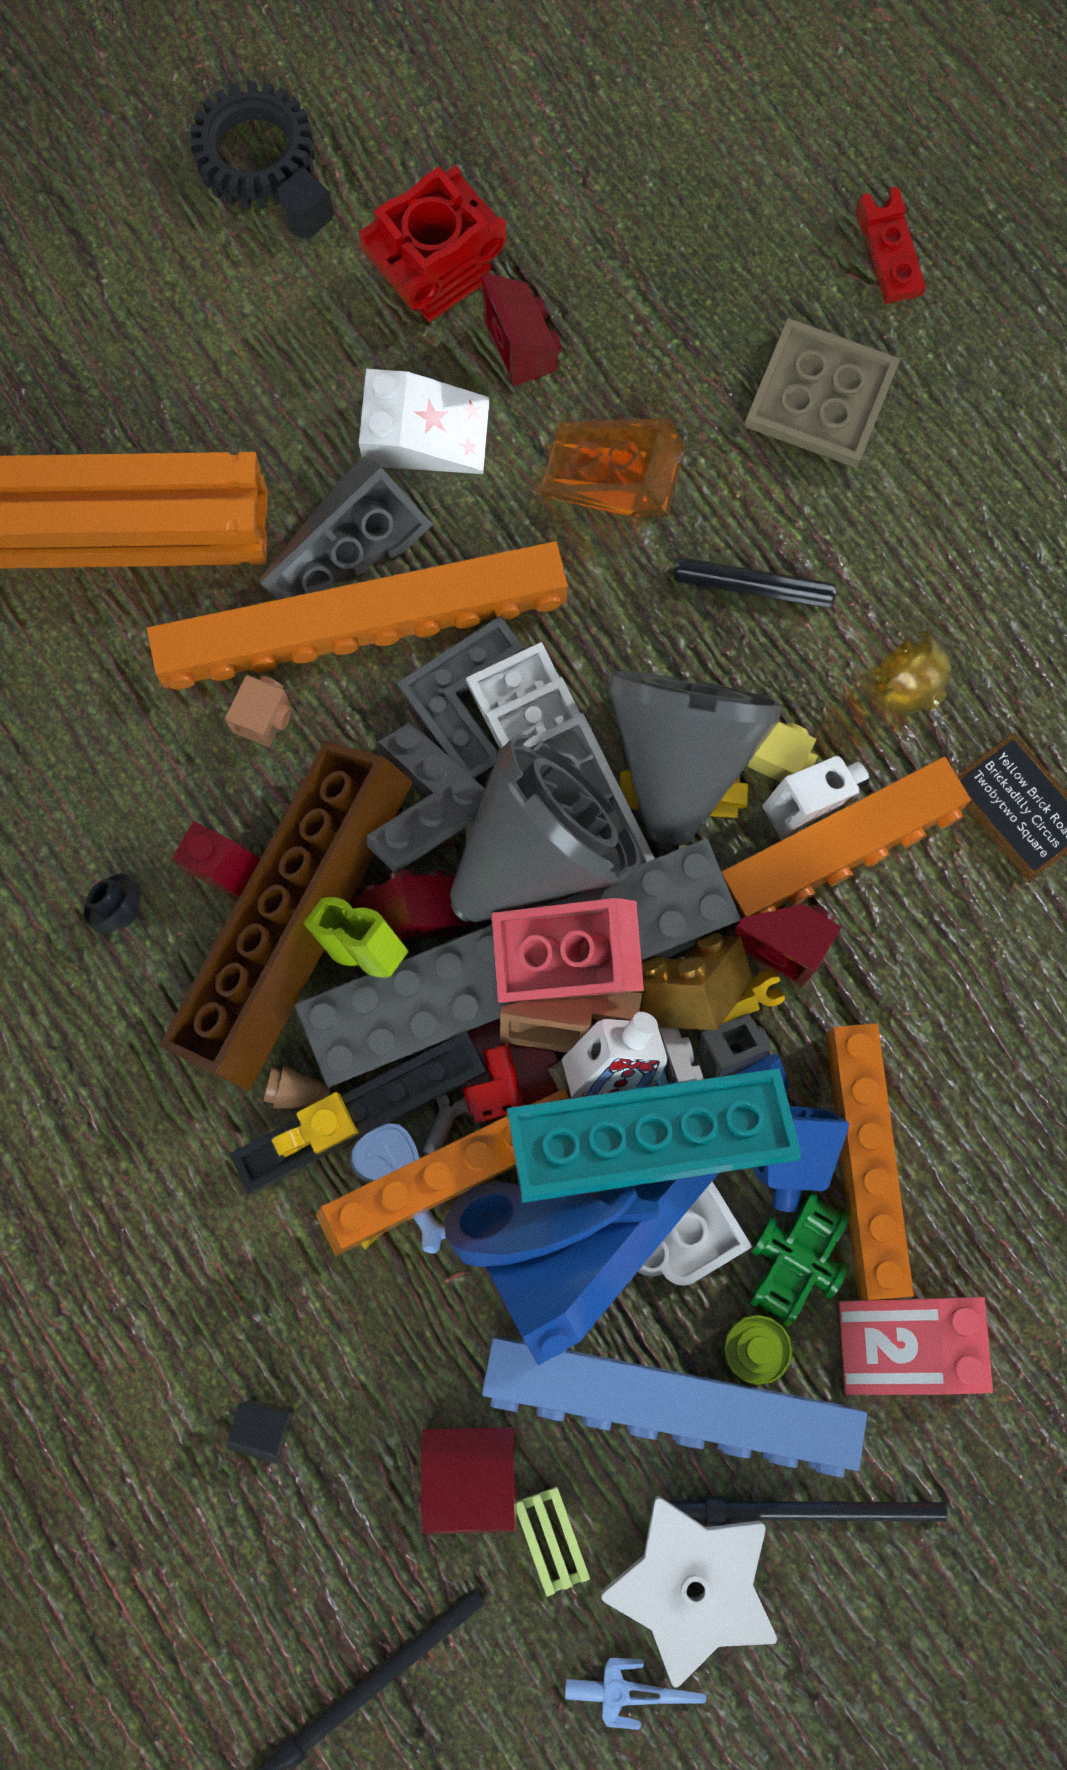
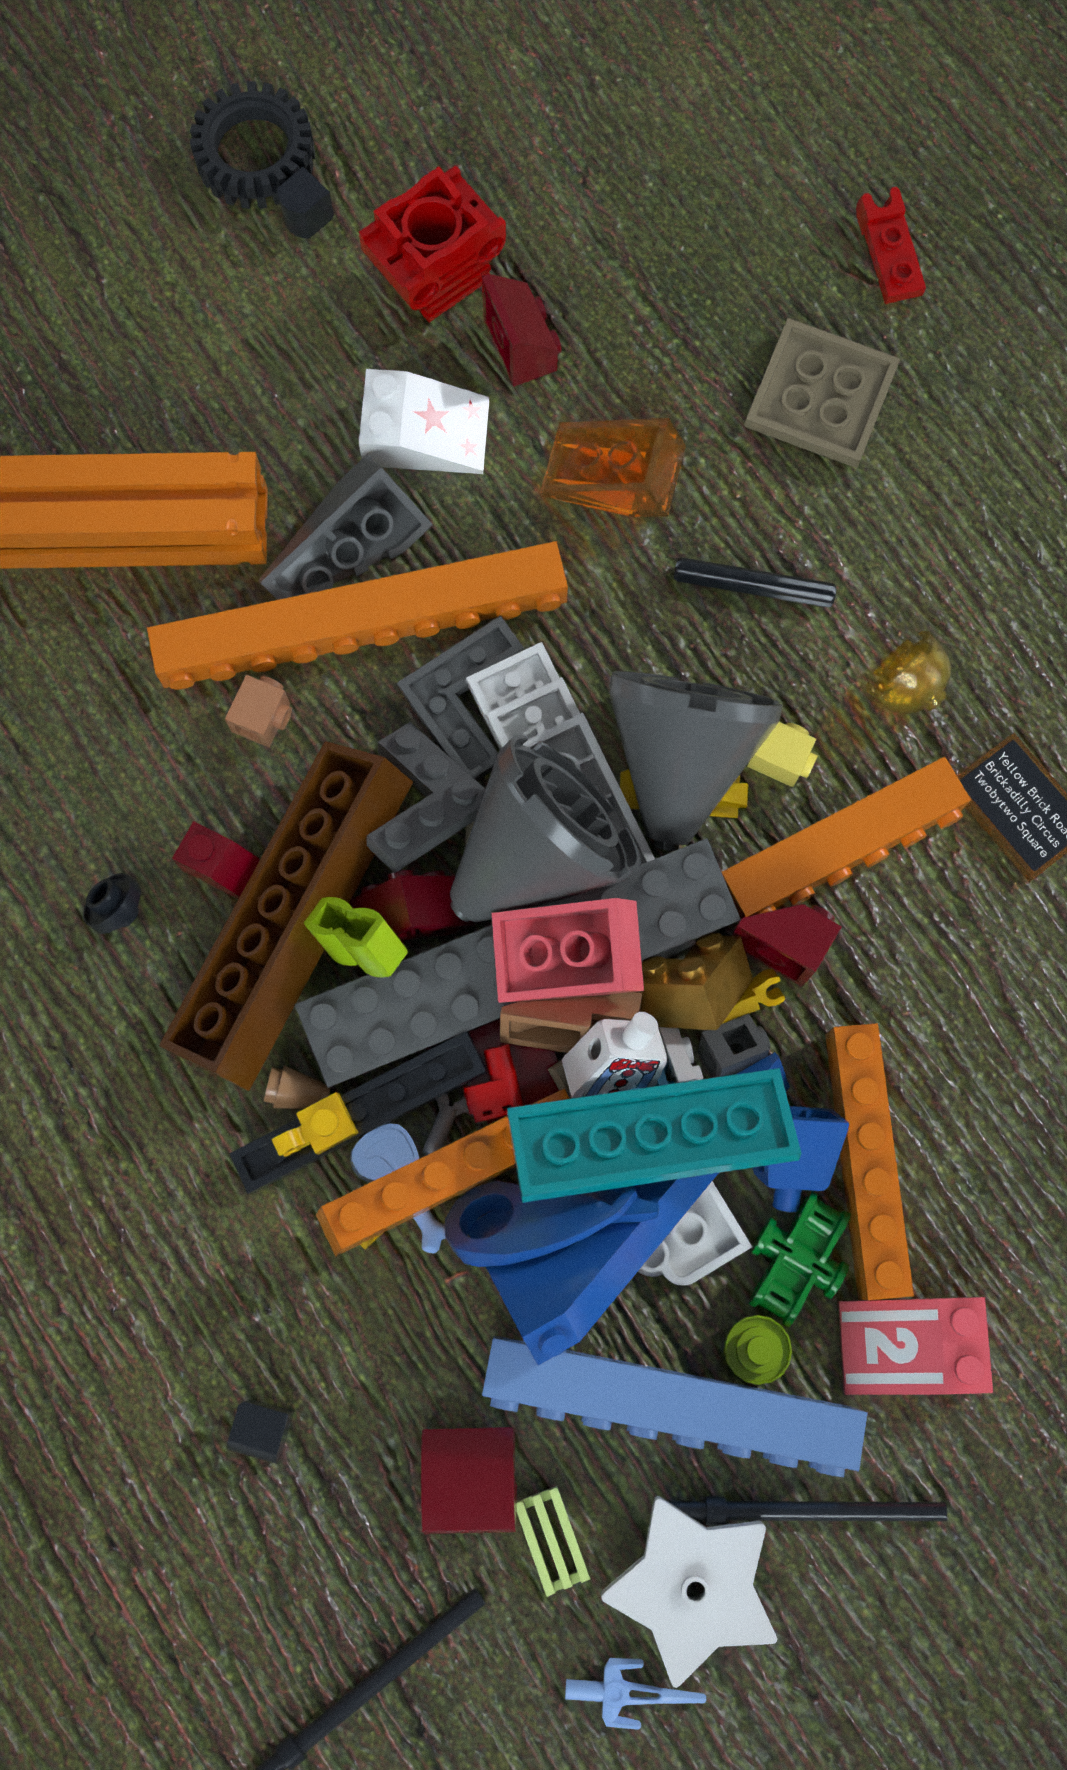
(814, 795): white torso -> none

